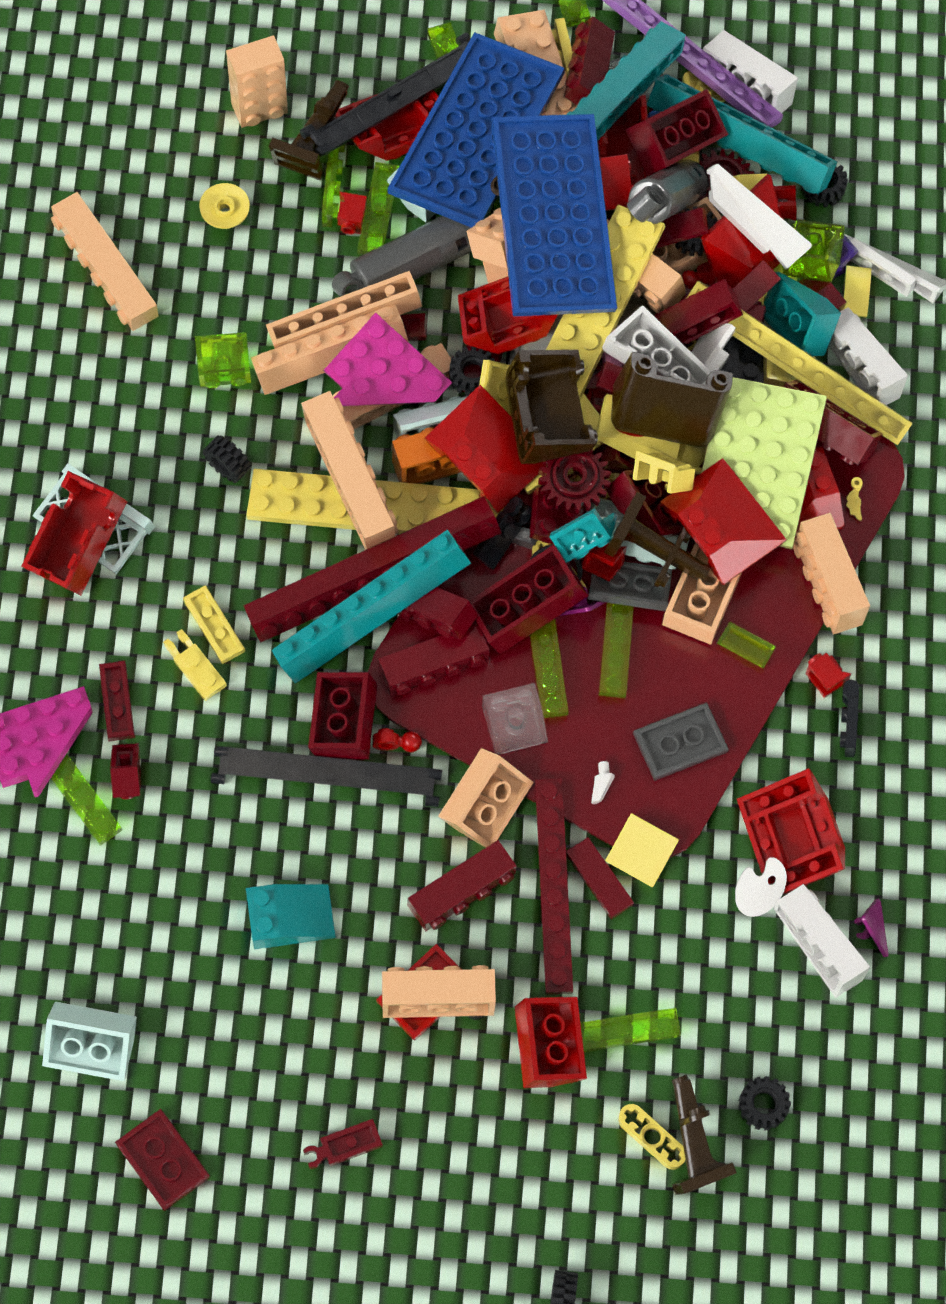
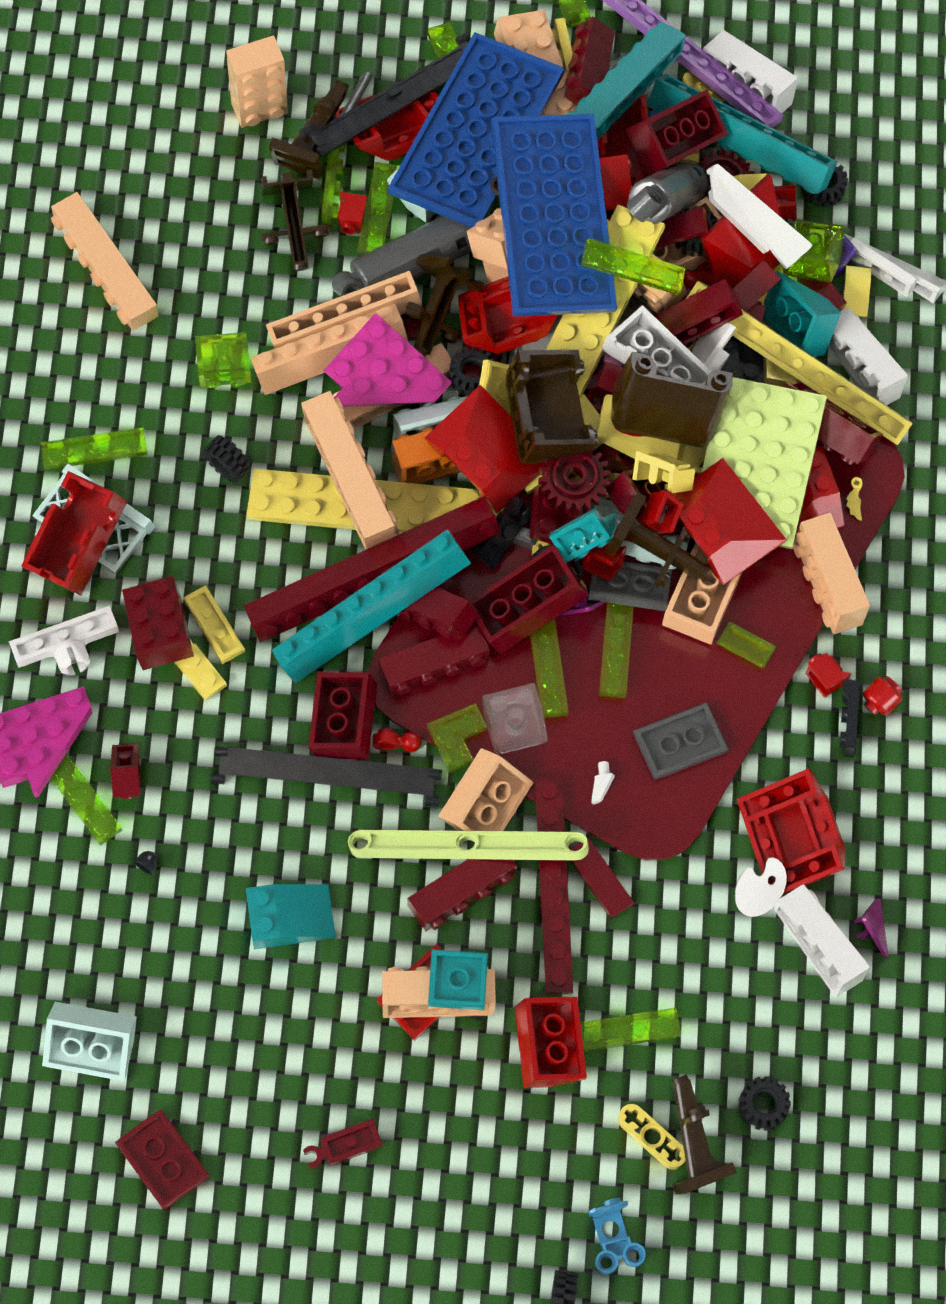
(65, 641): none -> white plate
(94, 448): none -> clear neon green plate
(116, 701): dark red tile -> none
(147, 862): none -> black hinge
(157, 623): none -> dark red brick
(221, 197): light yellow dish -> none
(295, 232): none -> dark brown piece
(358, 92): none -> flat silver bar
(447, 283): none -> dark brown piece
(449, 736): none -> clear neon green plate
(458, 979): none -> teal tile
(488, 845): none -> yellowish green beam
(614, 1247): none -> dark azure piece
(633, 266): none -> clear neon green plate
(642, 850): light yellow tile -> none
(662, 512): none -> red window
(882, 696): none -> red head

